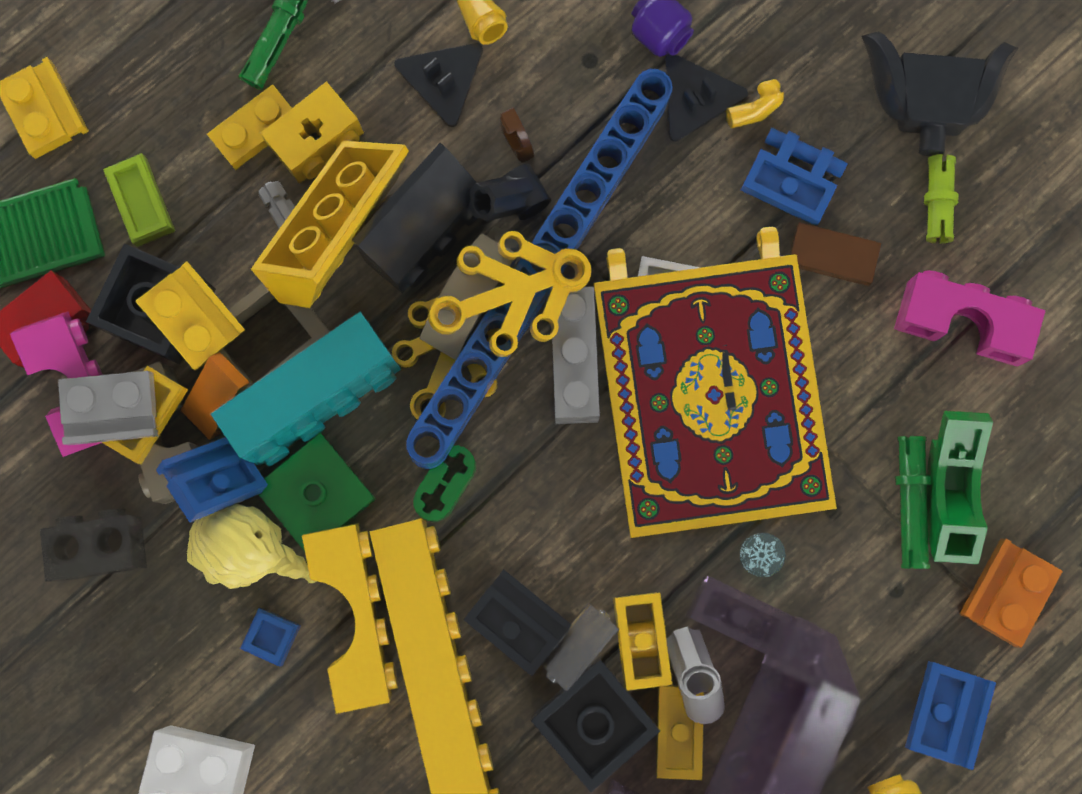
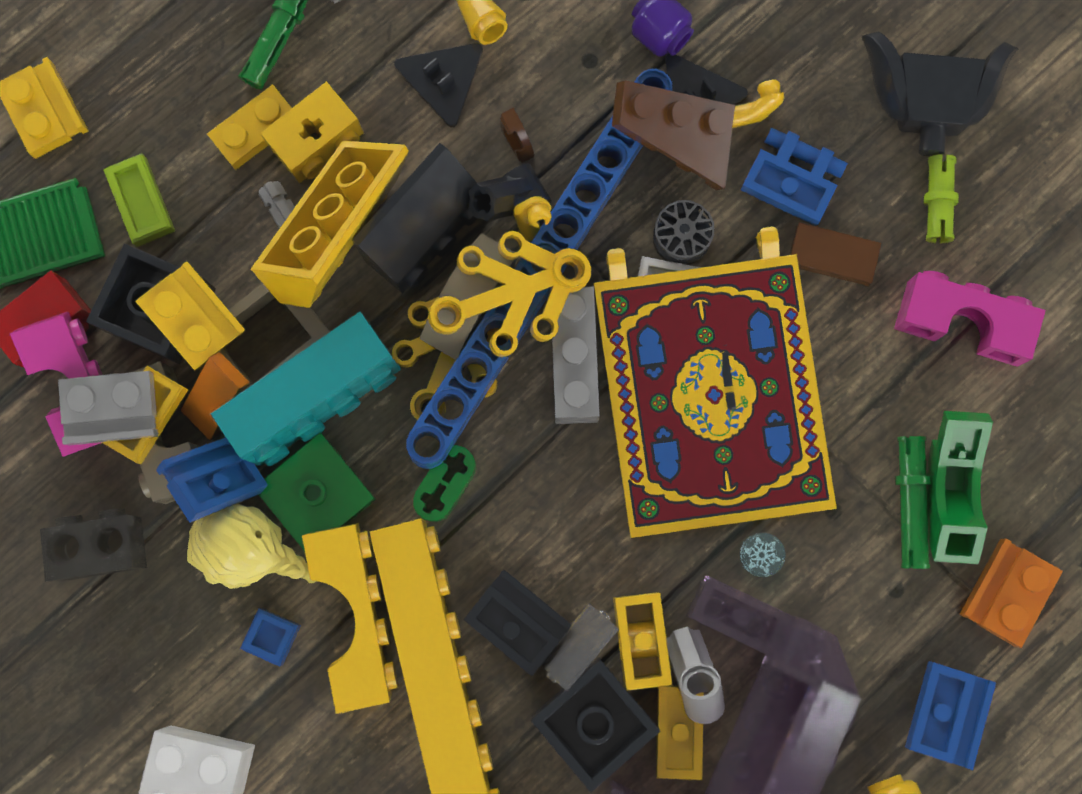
(529, 213): none -> yellow arm
(678, 125): none -> reddish brown wing
(683, 232): none -> wheel

